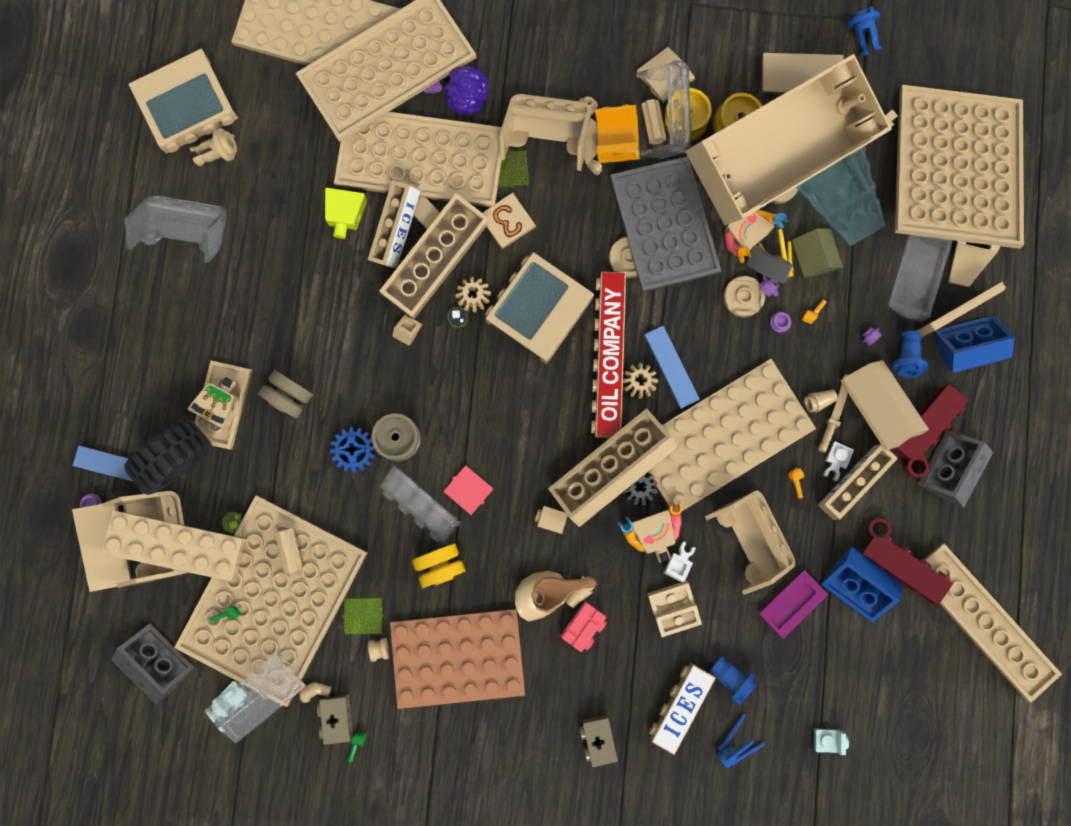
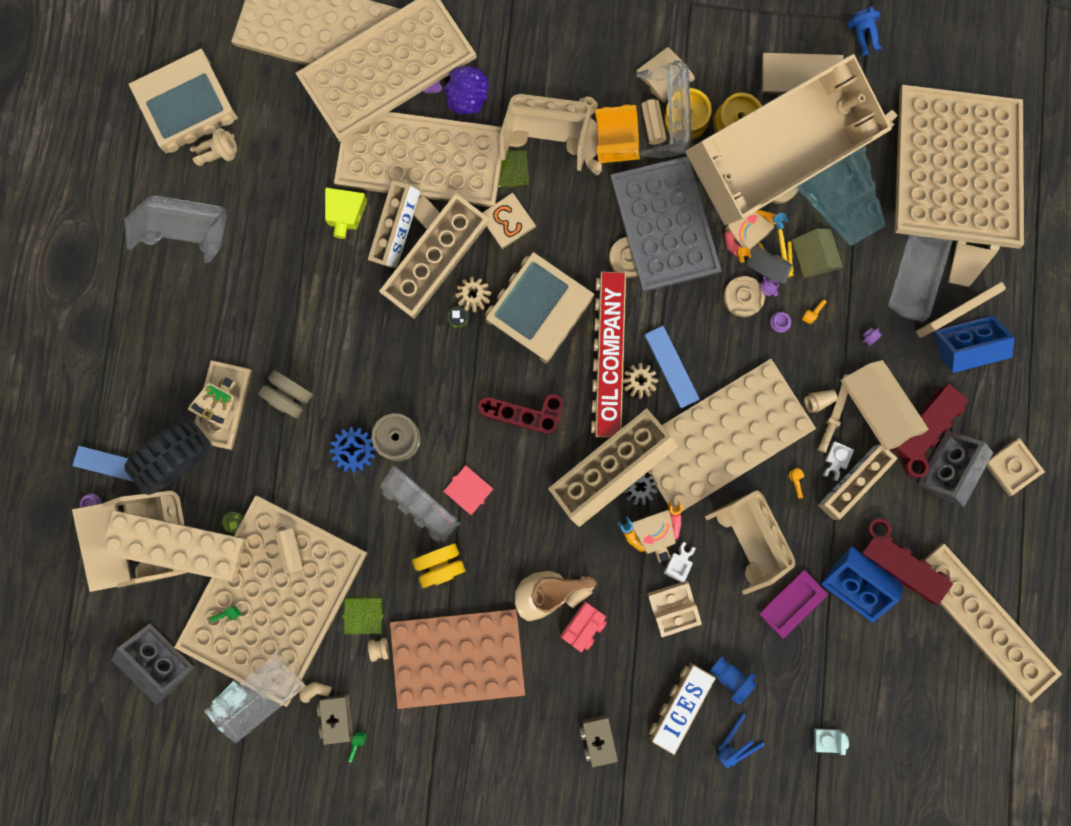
(406, 329): tan slope -> none
(519, 412): none -> dark red beam
(551, 519): tan brick -> none
(910, 360): blue piece -> none
(1014, 467): none -> tan tile

